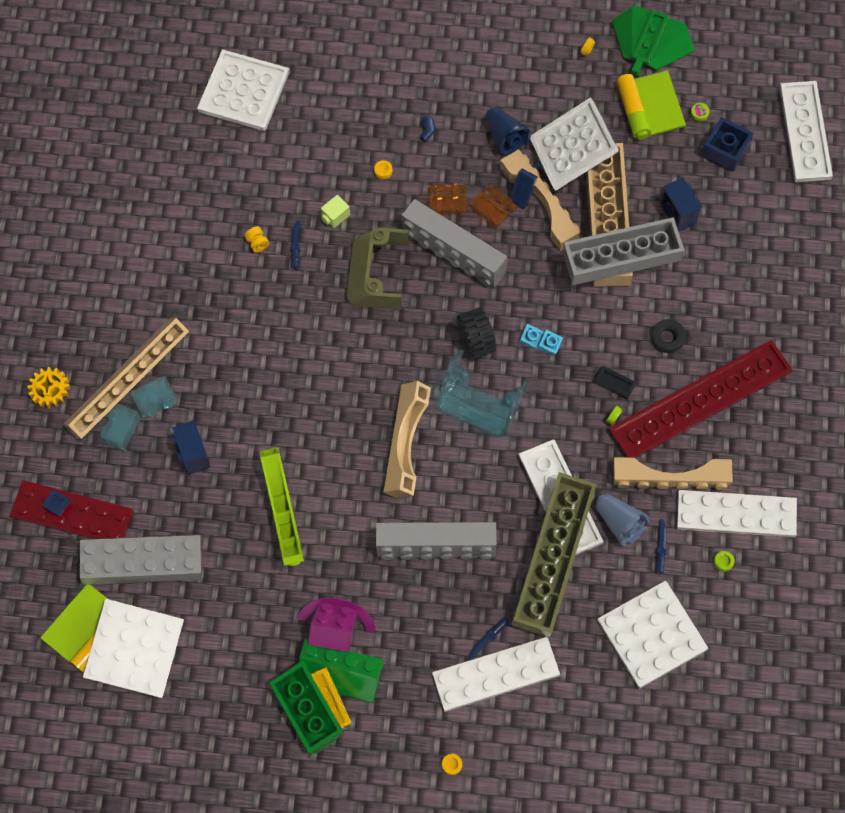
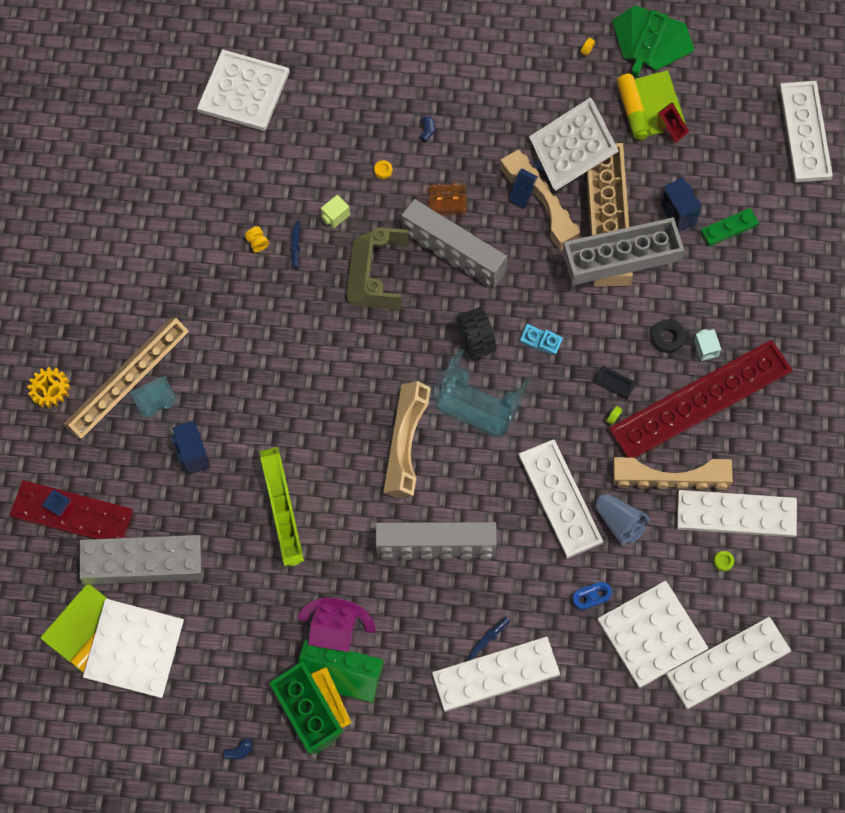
(120, 427): clear light blue brick -> none
(240, 752): none -> dark blue arm
(451, 764): yellow tile -> none
(490, 209): clear orange plate -> none
(507, 131): dark blue cone -> none
(554, 555): olive brick -> none
(591, 595): none -> blue plate
(661, 551): dark blue piece -> none
(671, 123): none -> dark red slope
(700, 112): lime tile -> none
(707, 344): none -> light aqua brick
(727, 144): dark blue brick -> none
(728, 663): none -> white plate
(729, 227): none -> green plate

